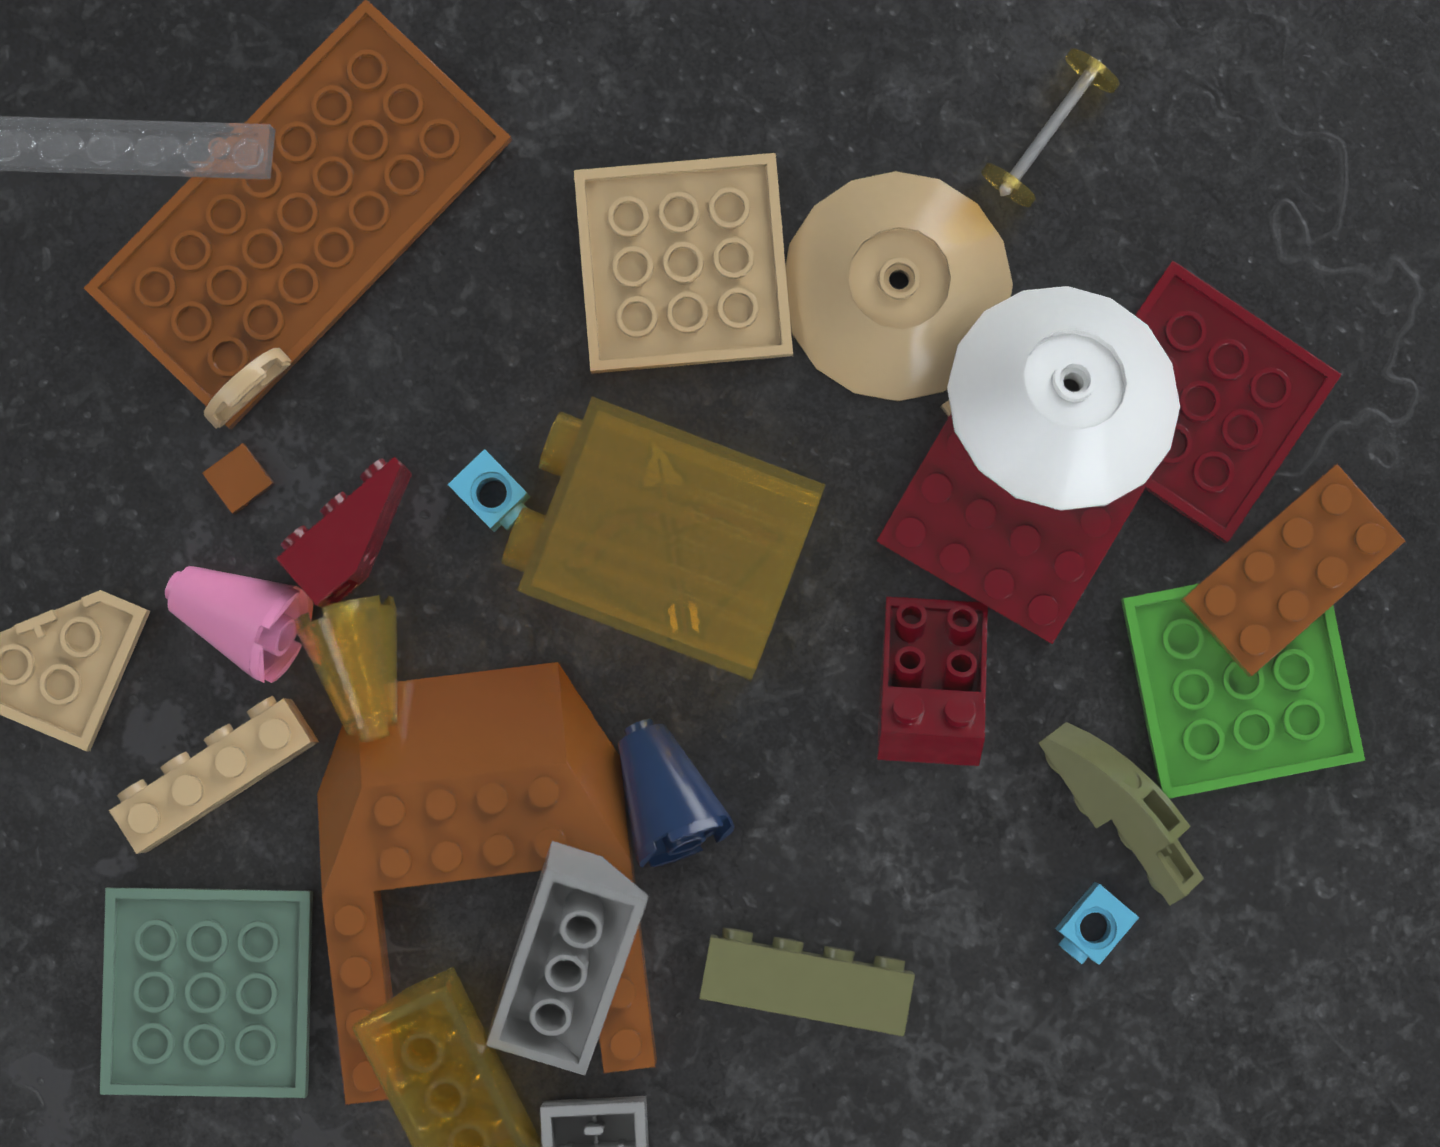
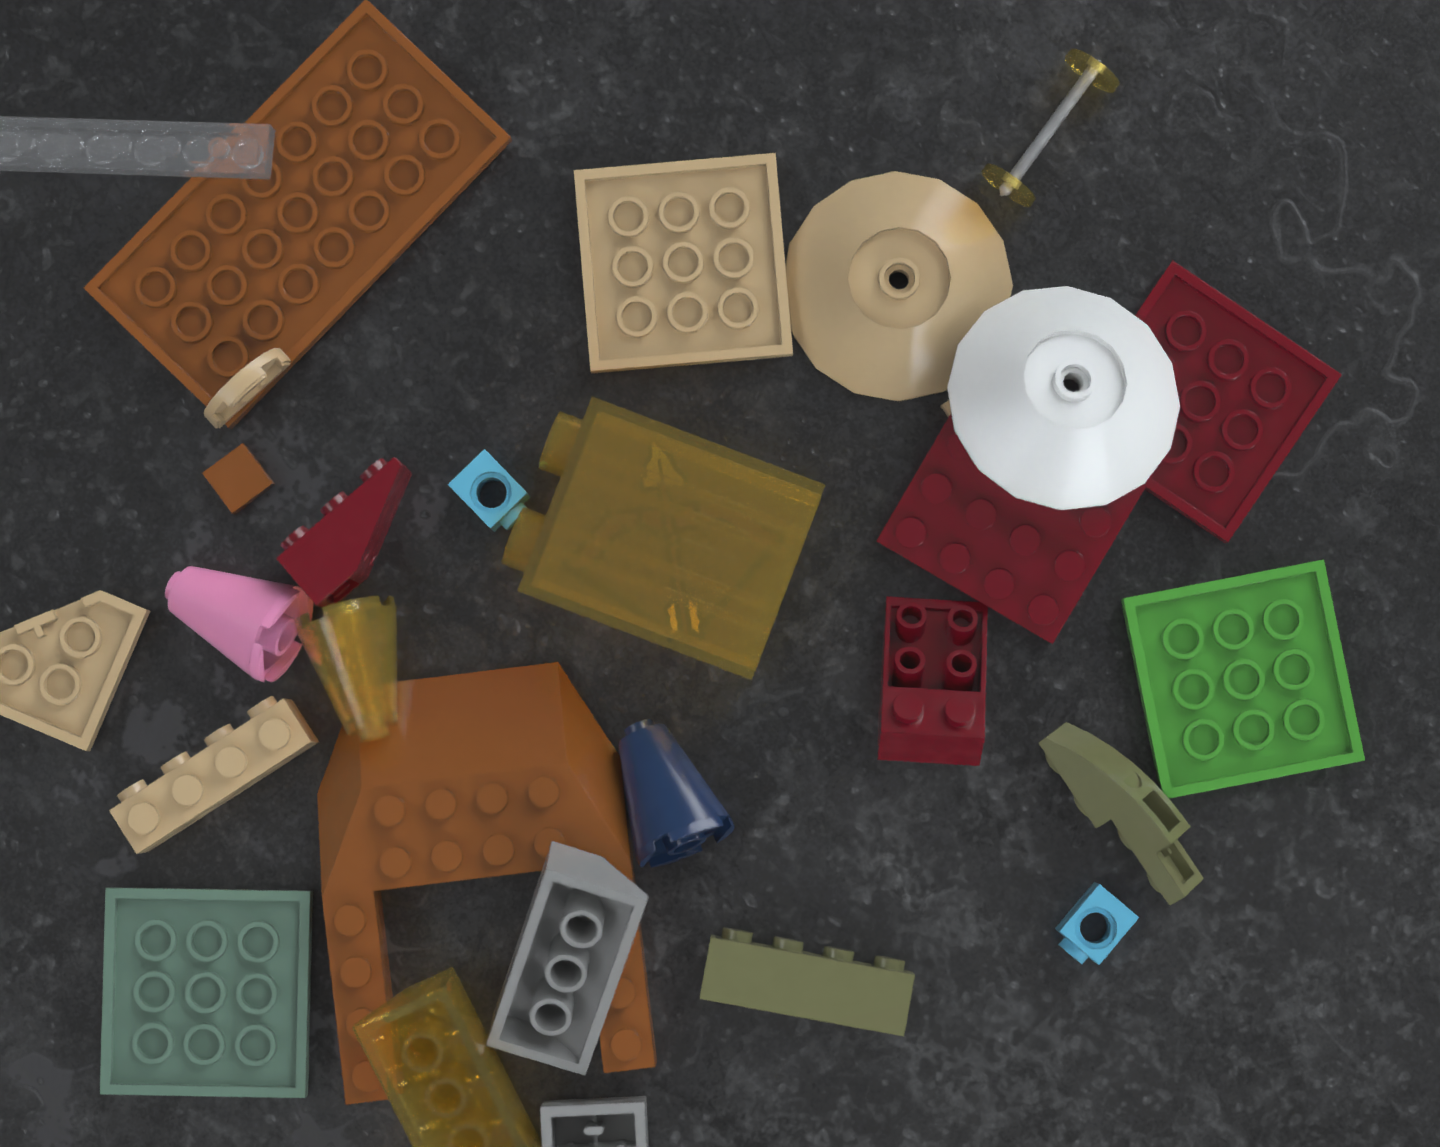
(1293, 570): dark orange plate -> none

